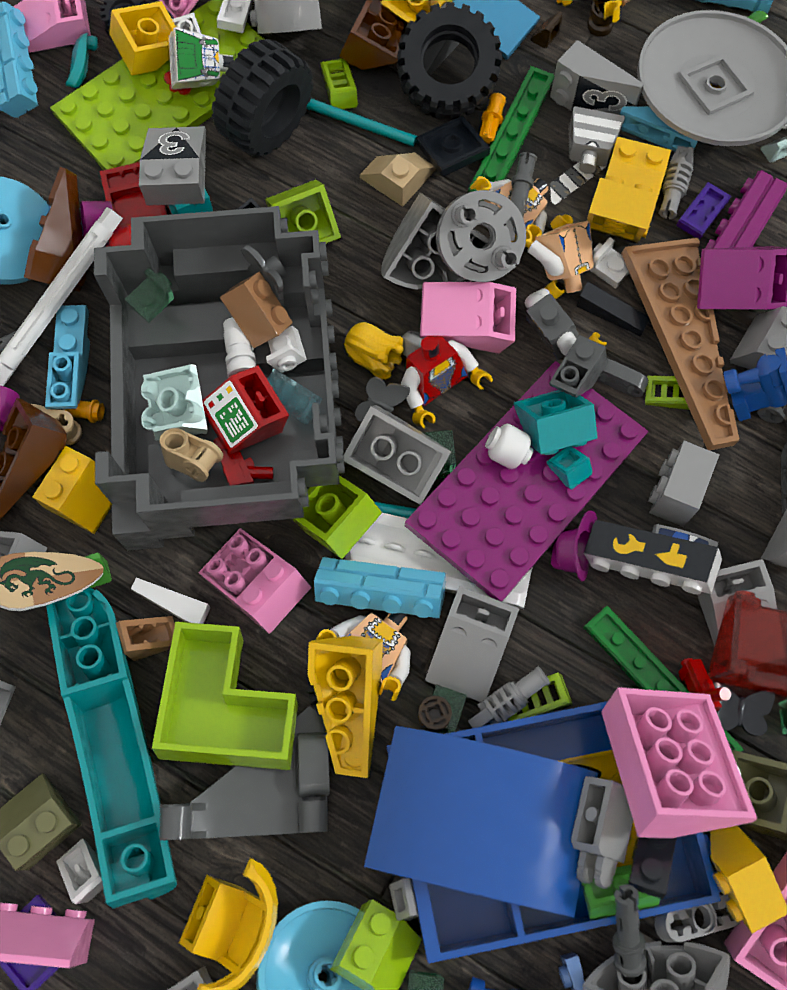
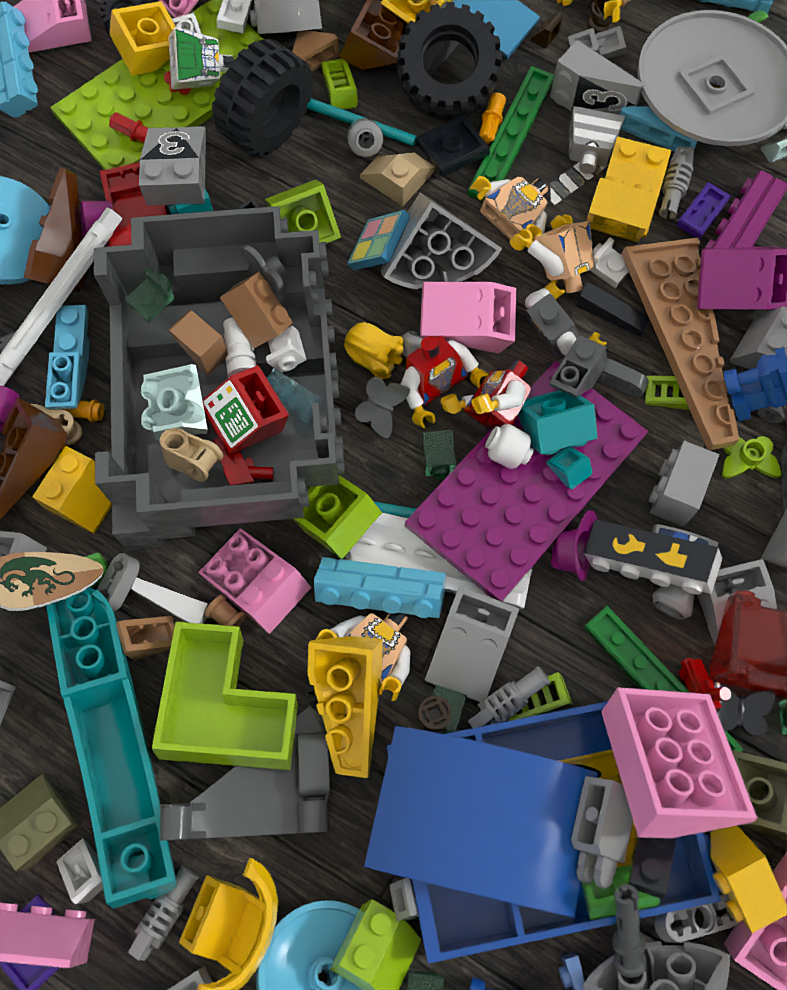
(79, 60): teal arm -> none
(119, 579): none -> light grey beam
(129, 127): none -> red axle
(162, 916): none -> light grey hinge
(199, 341): none -> medium nougat slope
(224, 613): none -> medium nougat bush
(316, 47): none -> medium nougat slope
(366, 147): none -> light grey head
(378, 240): none -> tile
(396, 454): light grey slope -> none
(496, 399): none -> torso
(499, 254): light grey piece -> none
(523, 182): dark grey pin -> none
(606, 43): none -> light grey slope
(674, 601): none -> light grey cone
(751, 455): none -> lime animal

